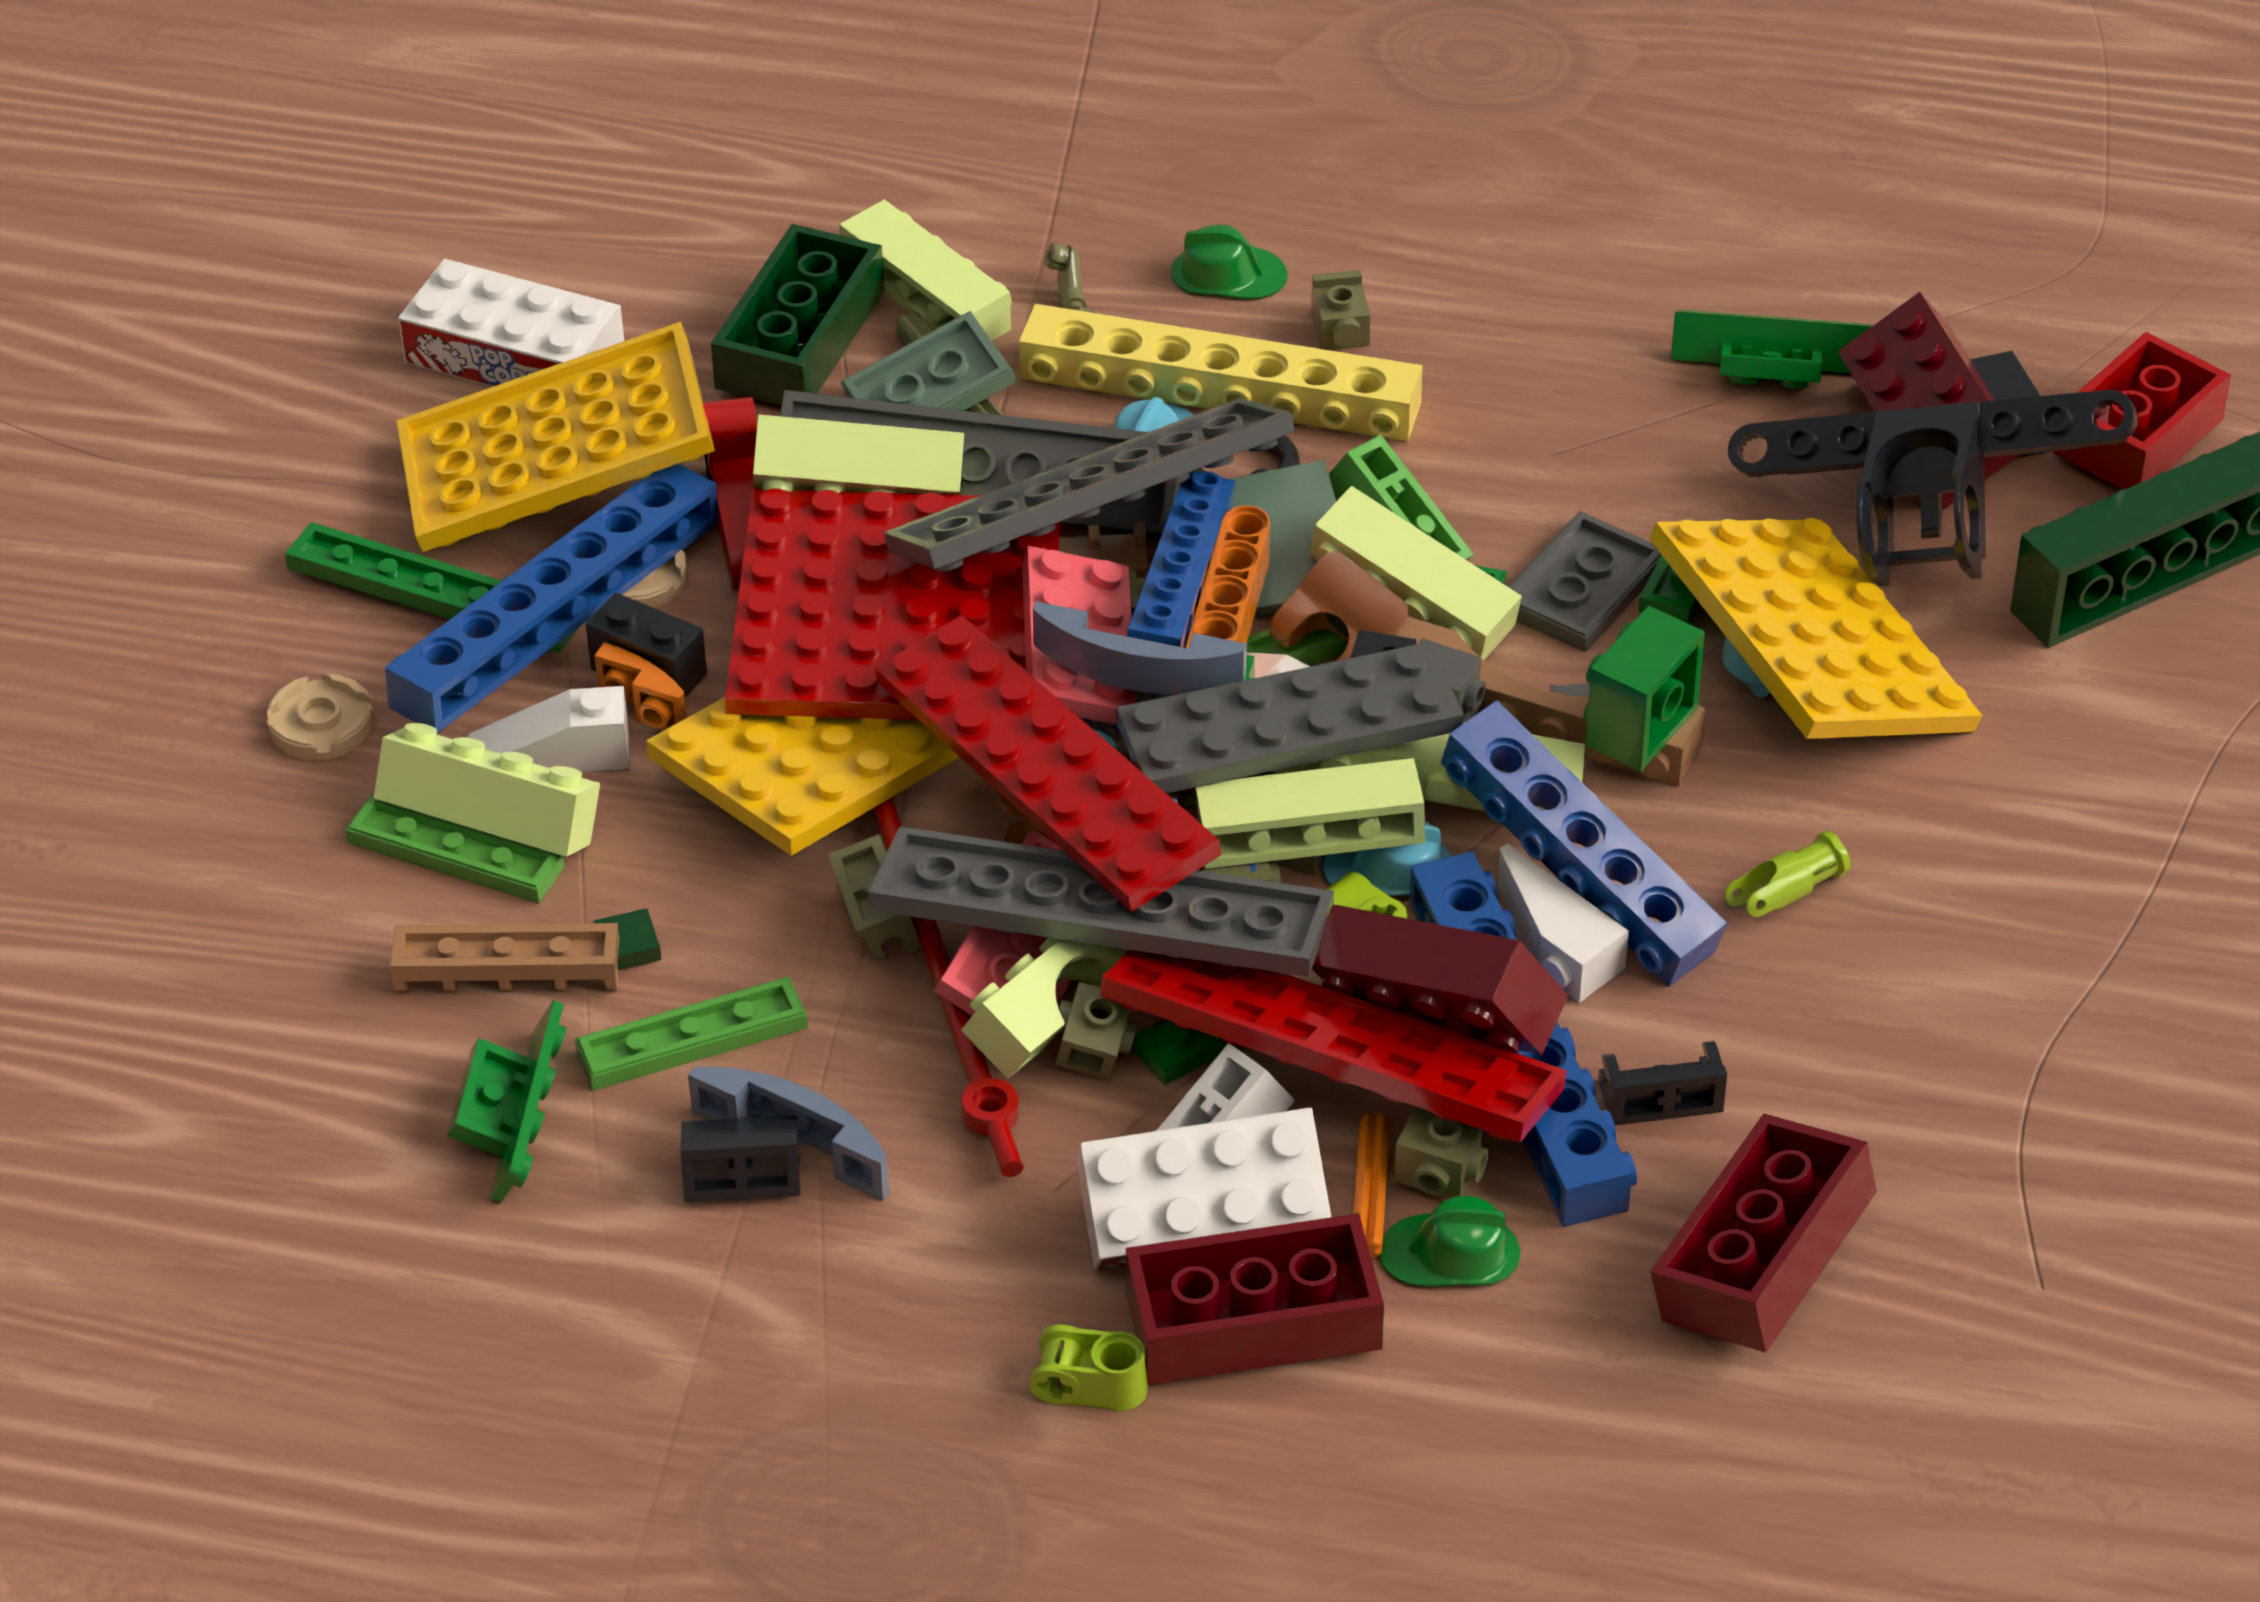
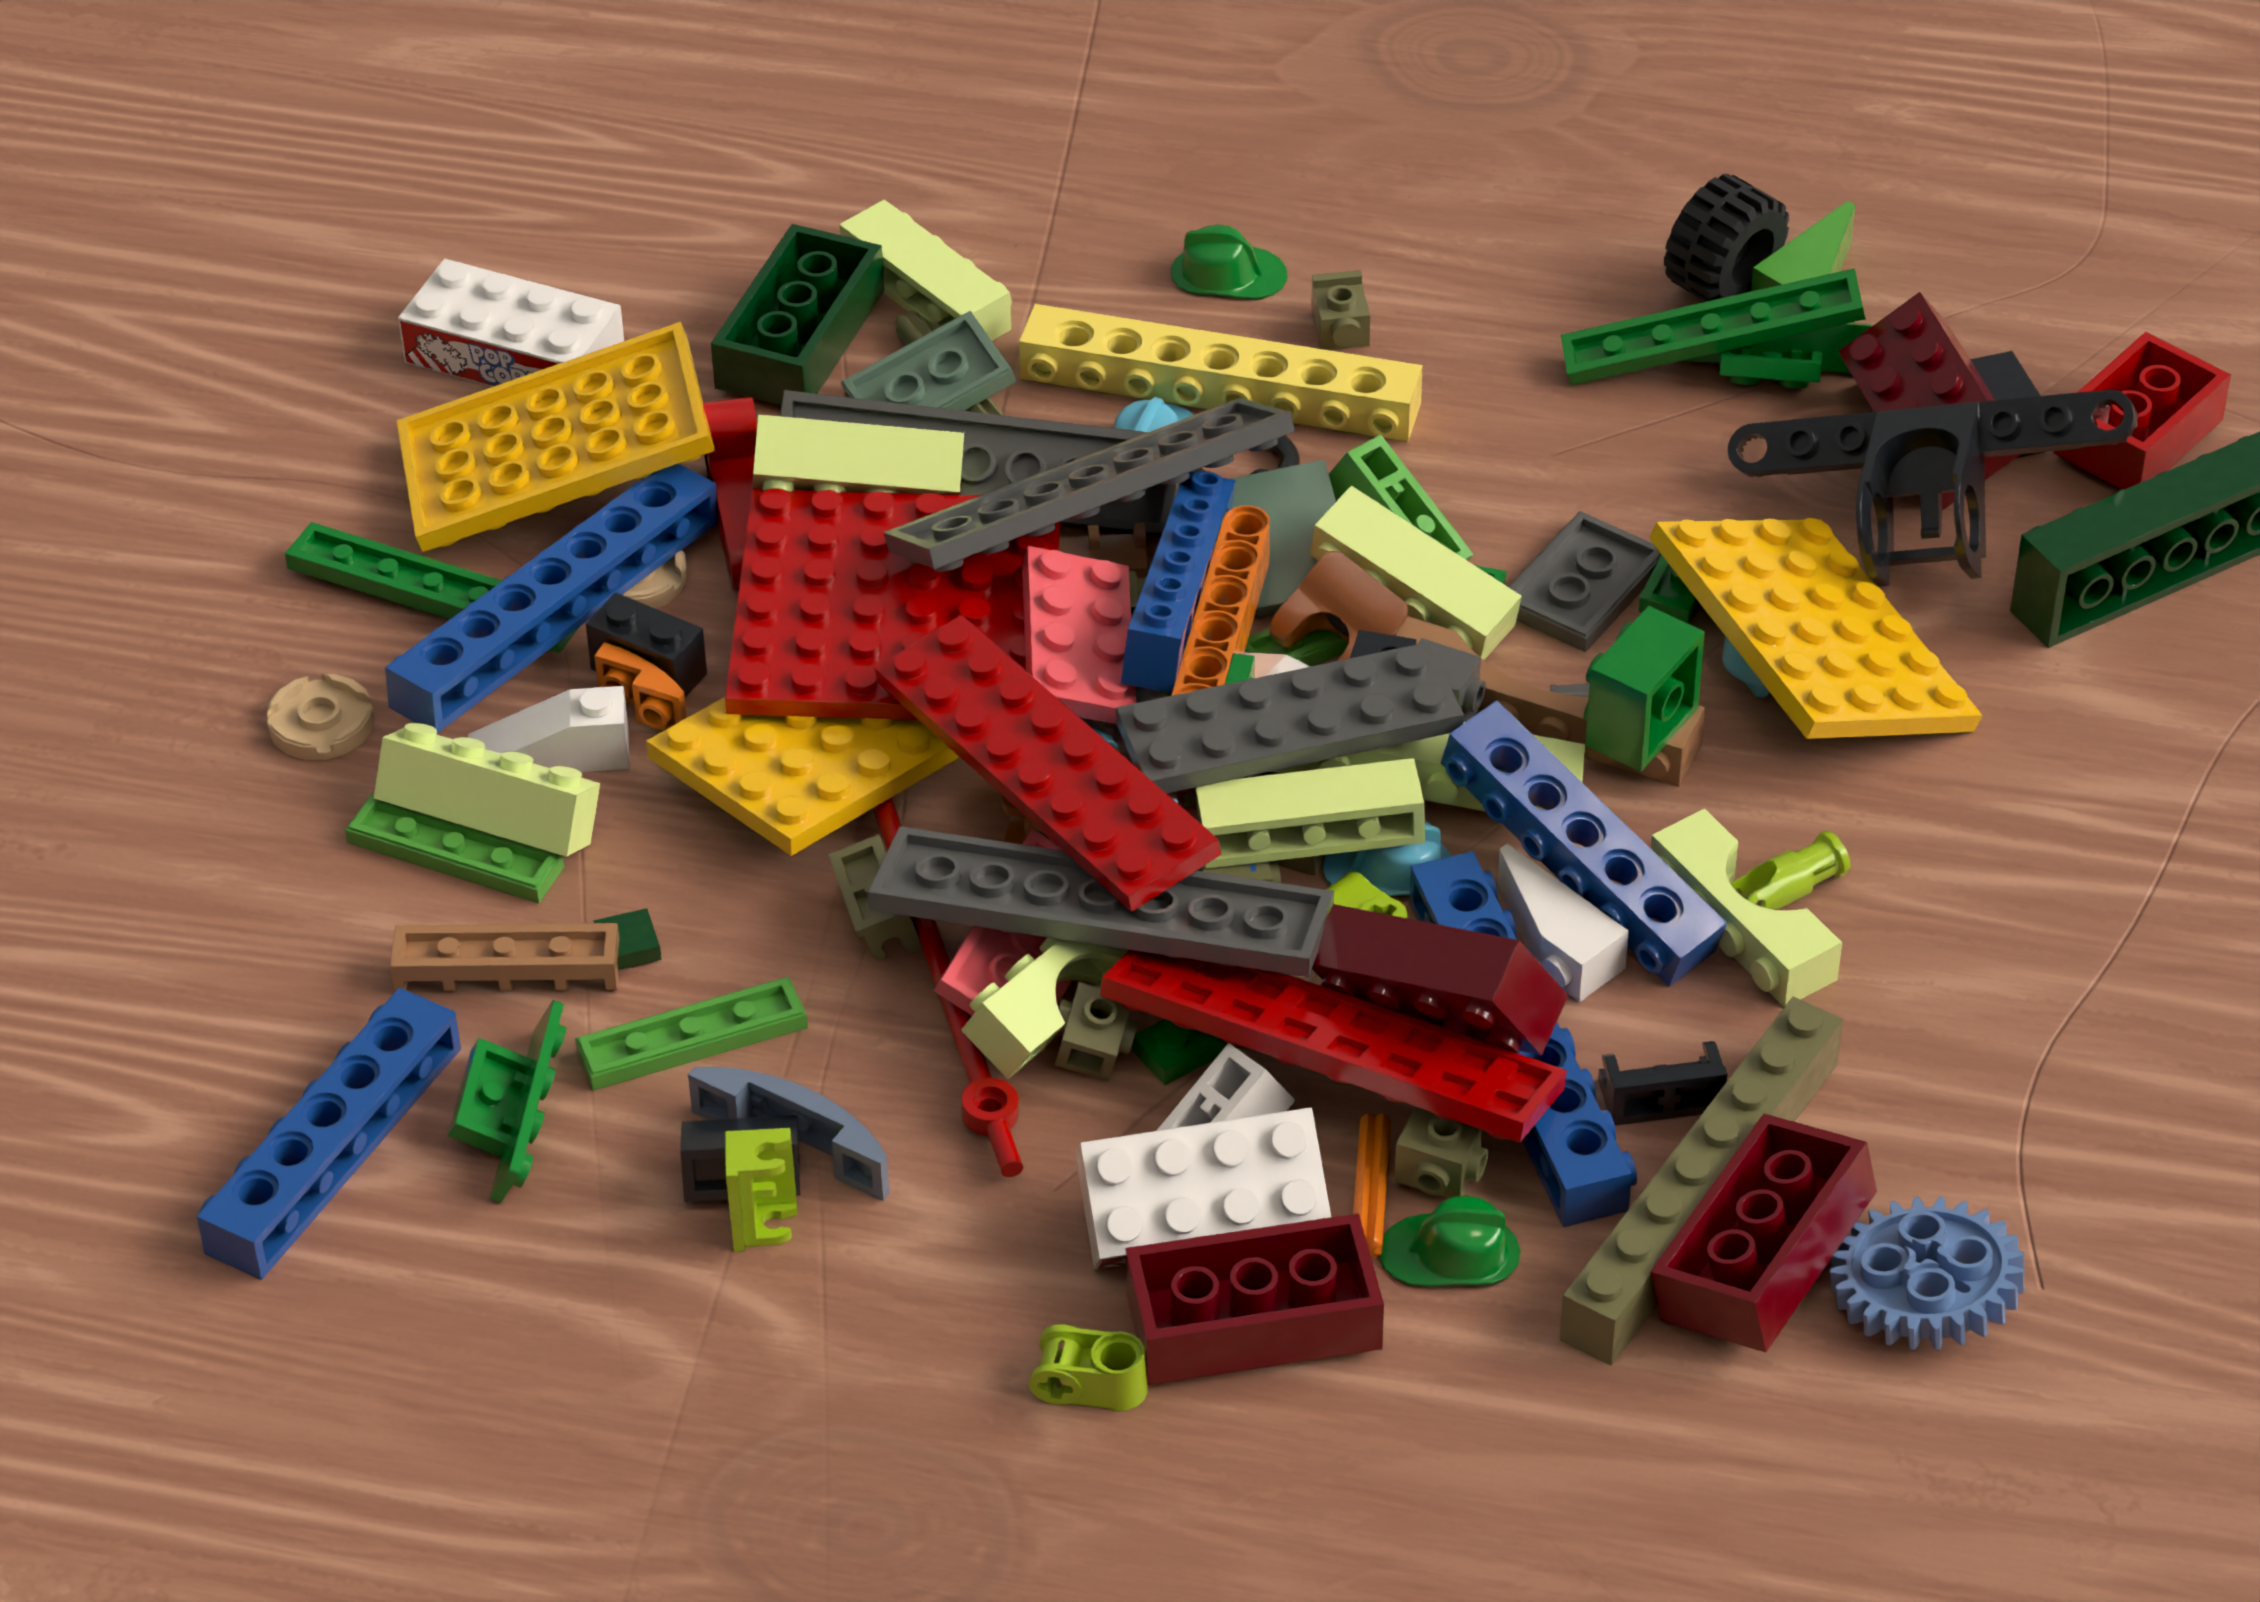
(328, 1133): none -> blue brick
(760, 1185): none -> lime hinge
(1069, 277): olive arm -> none
(1135, 662): sand blue slope -> none
(1712, 326): none -> green plate
(1722, 238): none -> black tyre
(1775, 1078): none -> olive brick
(1781, 949): none -> yellowish green arch
(1811, 254): none -> bright green slope
(1927, 1273): none -> medium blue gear

